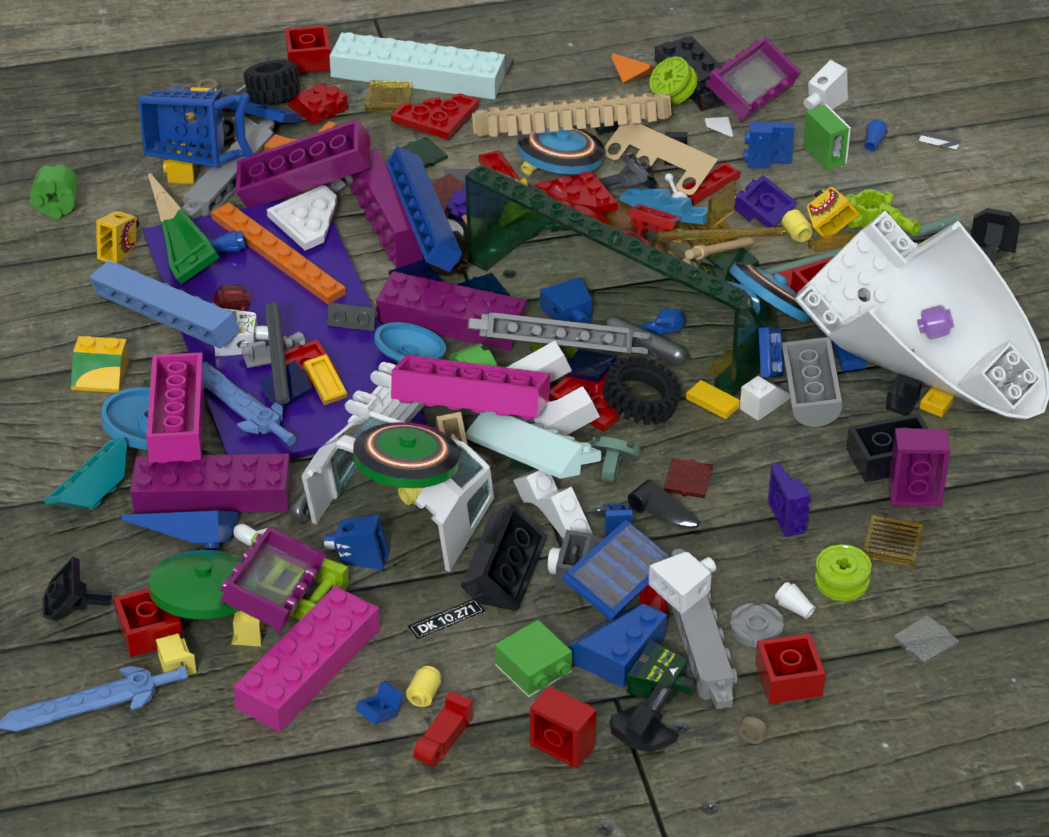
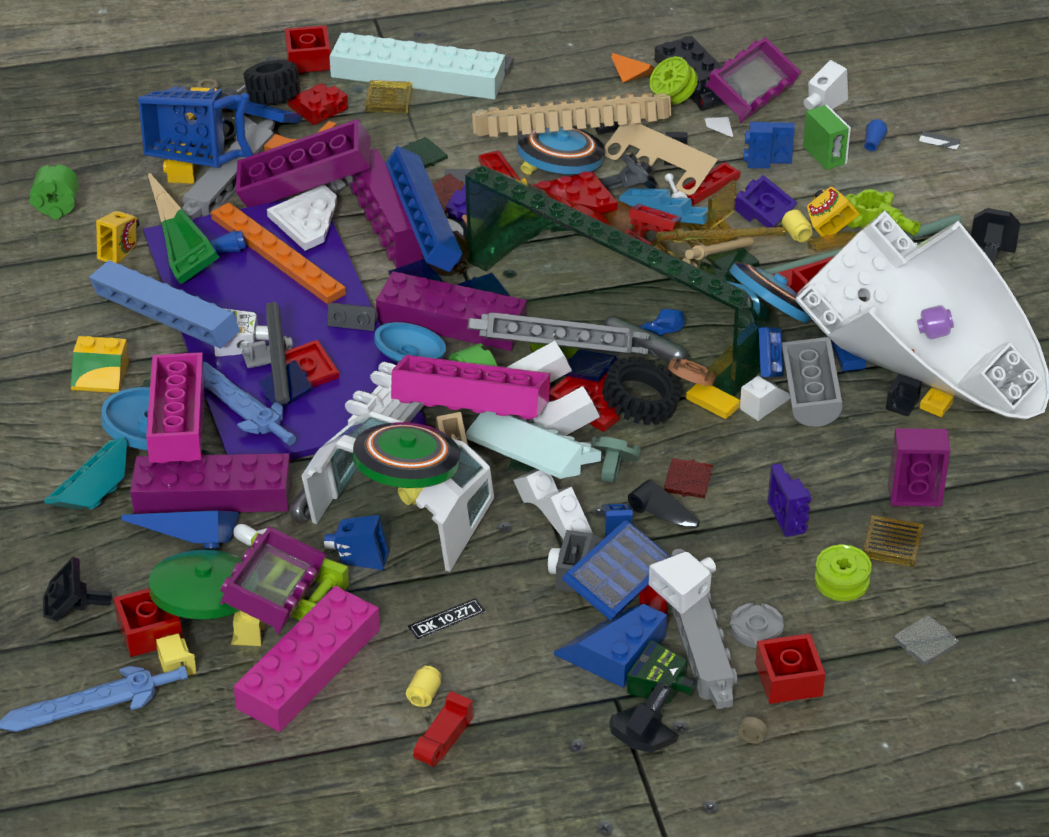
(232, 297): clear red head -> none
(298, 339): light grey hand -> none
(325, 379): yellow tile -> none
(383, 705): blue bracket -> none
(435, 115): red plate -> none
(504, 559): black slope -> none
(533, 658): bright green piece -> none
(562, 727): red brick -> none
(567, 301): blue torso -> none
(691, 371): none -> nougat tile
(794, 600): white cone -> none
(872, 444): black brick -> none

